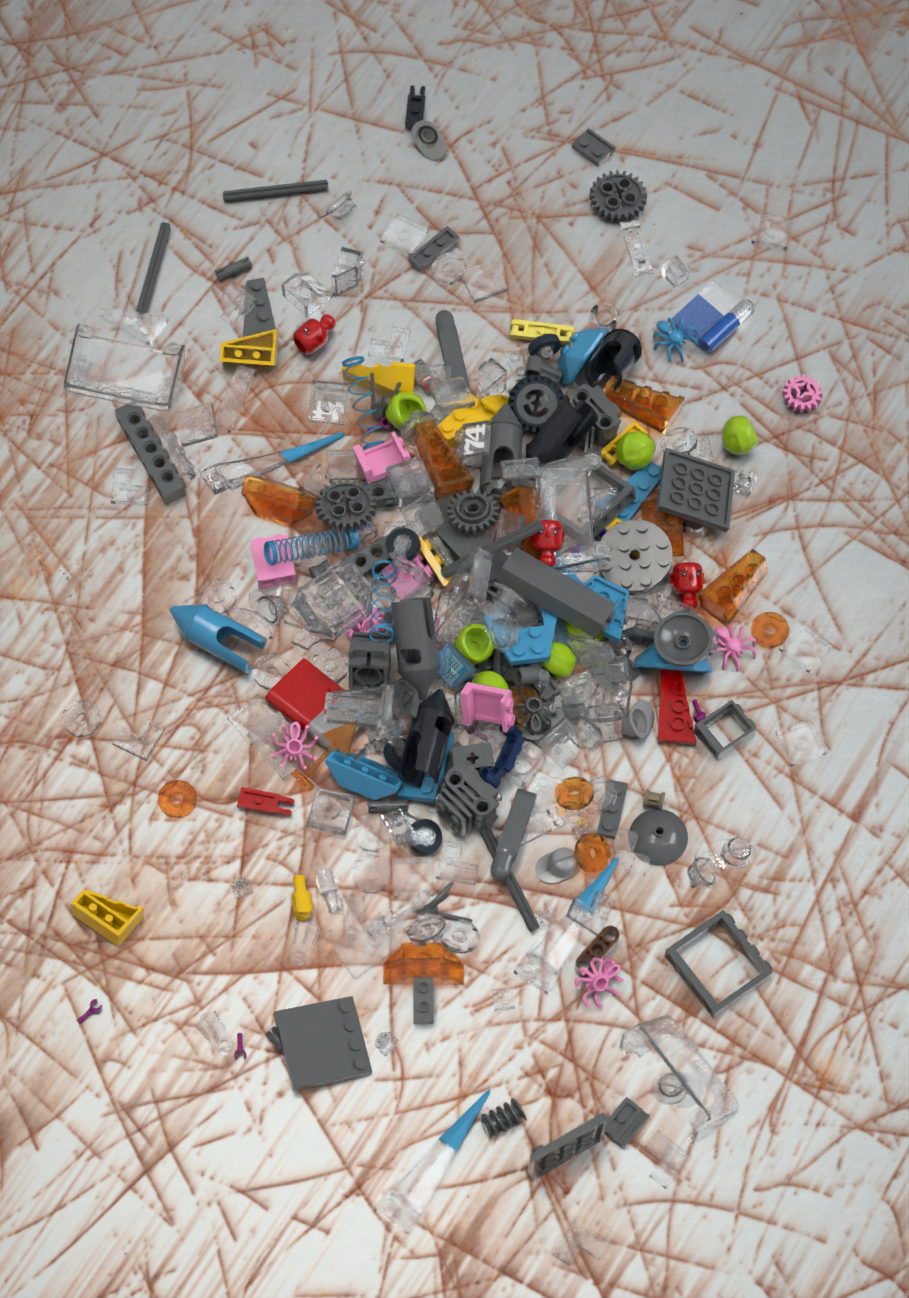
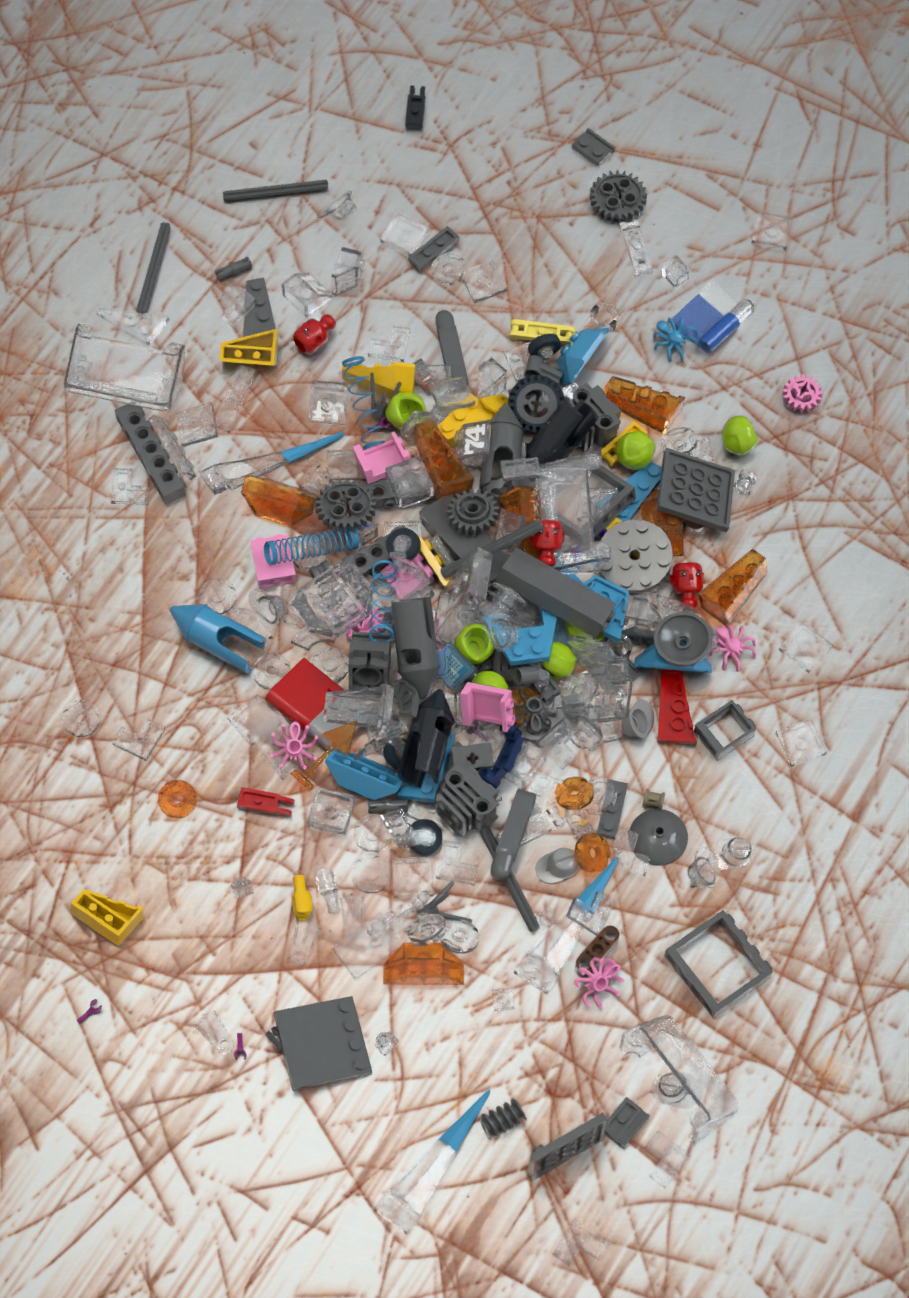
(423, 515): clear tile -> none
(423, 1001): dark grey brick -> none
(429, 139): light grey piece -> none
(614, 357): black piece -> none
(700, 714): magenta hand -> none
(773, 620): clear orange tile -> none

